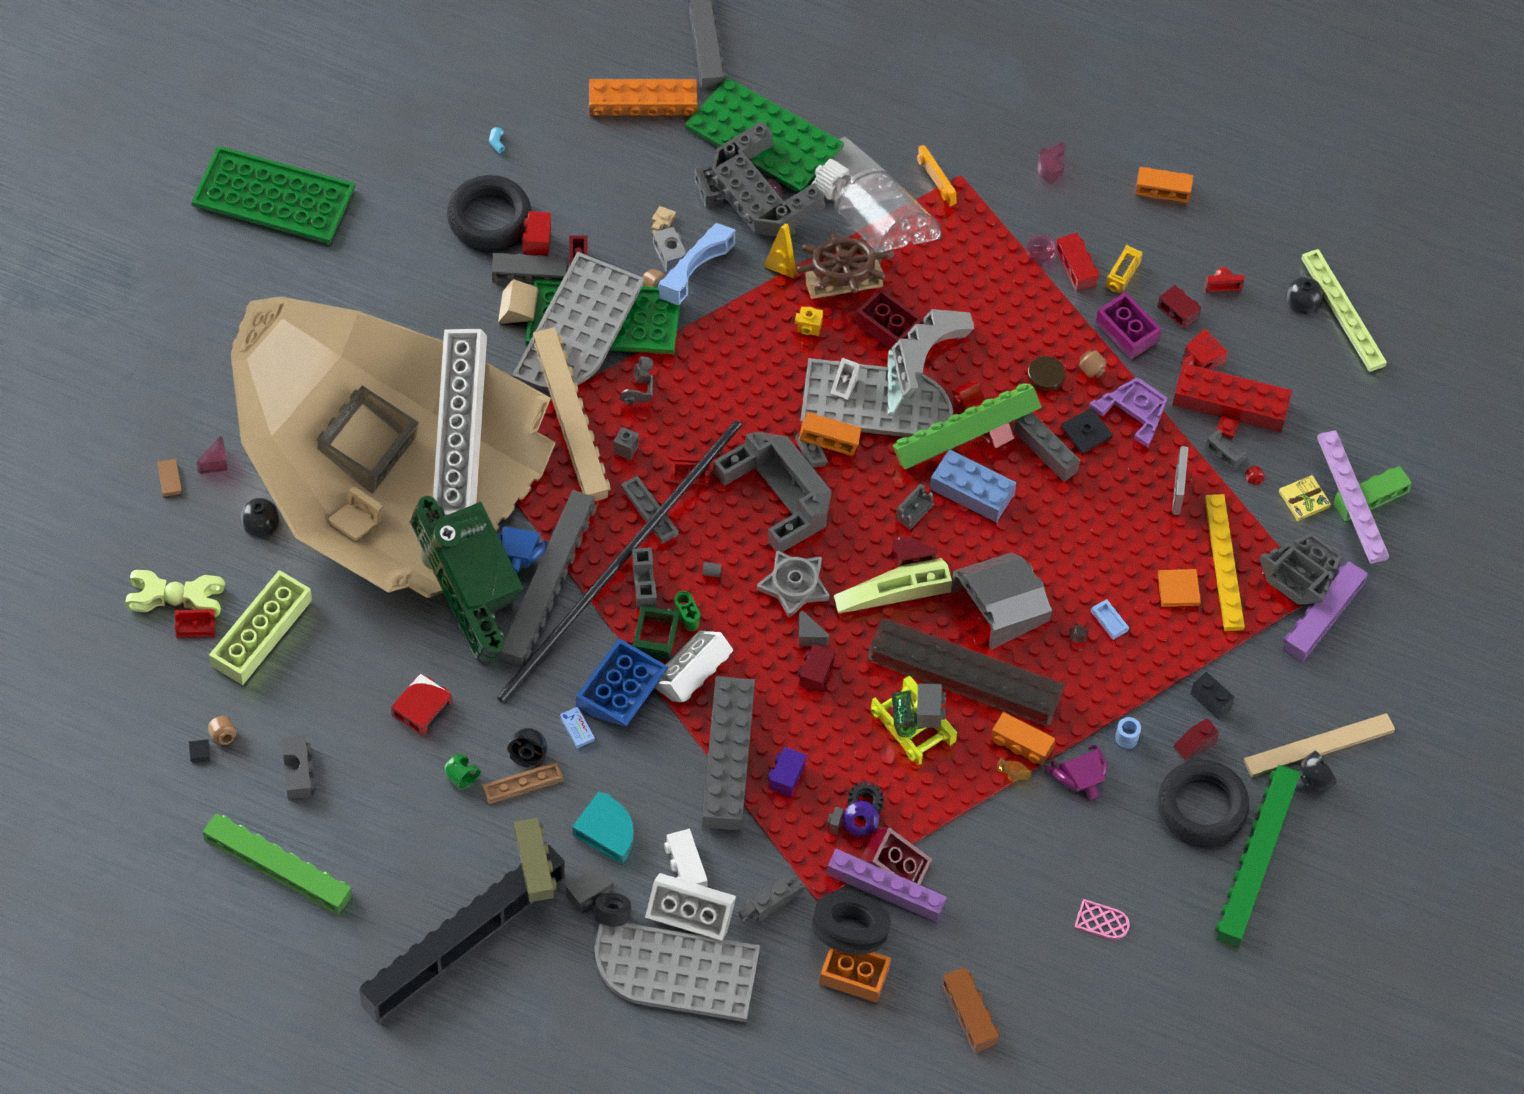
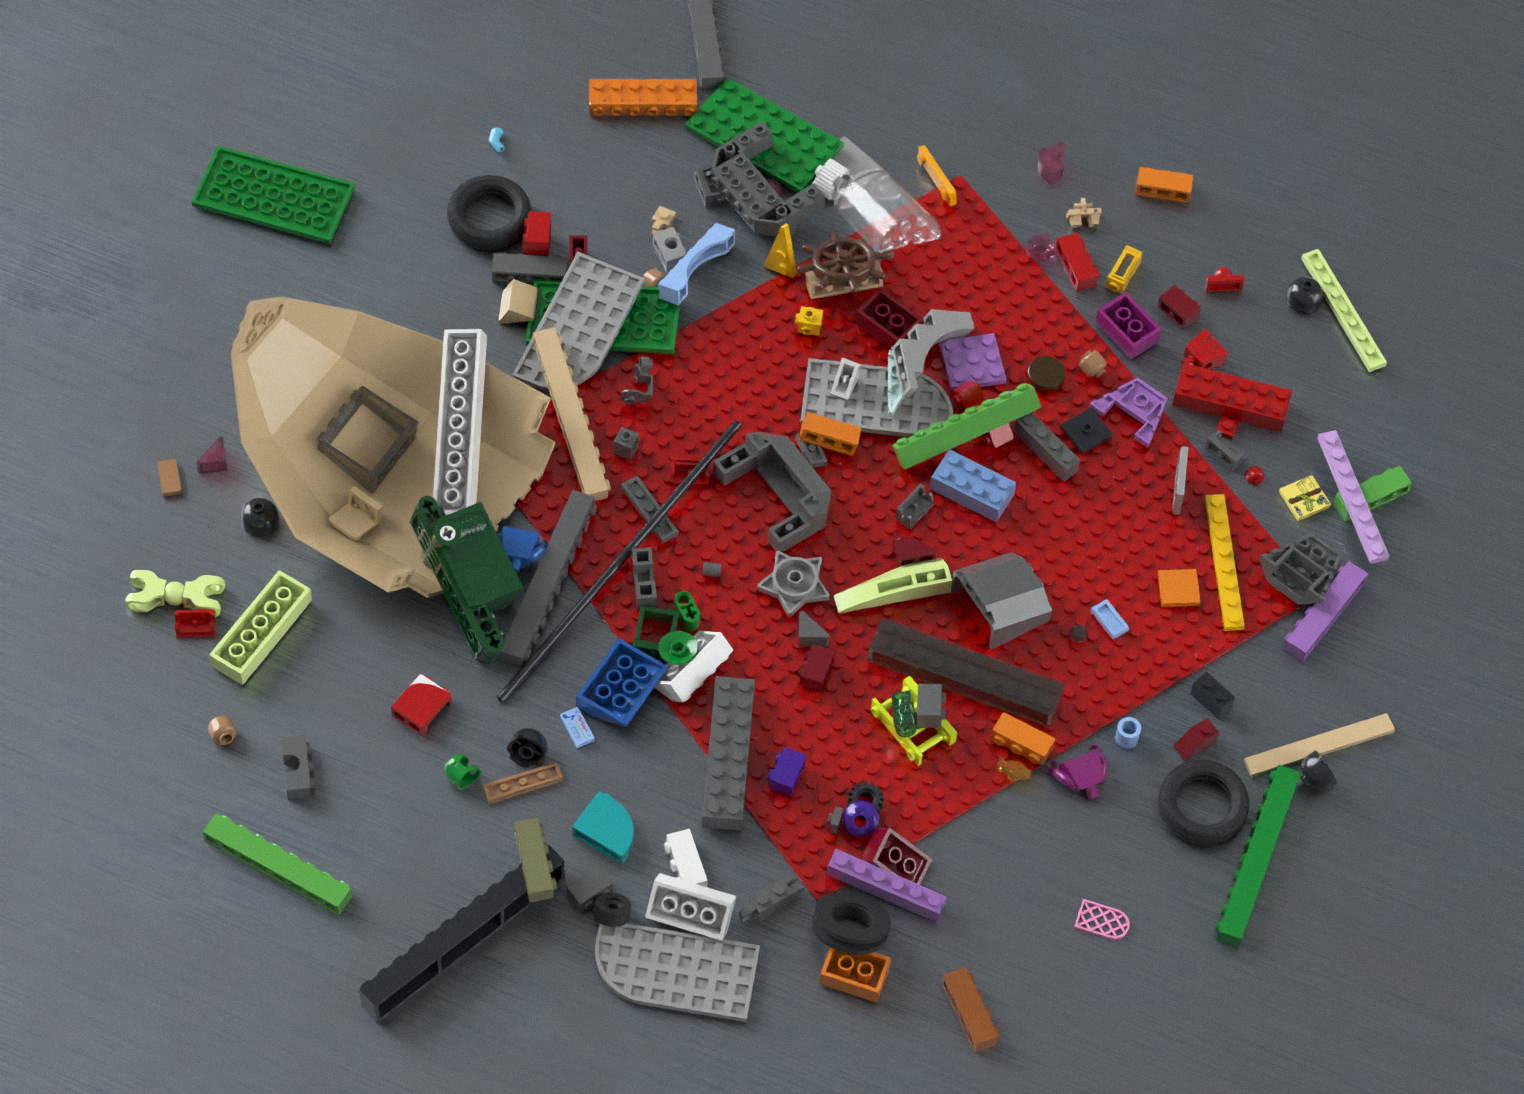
(199, 750): black tile -> none
(678, 641): none -> green dish
(973, 359): none -> medium lavender plate
(1080, 212): none -> tan hips

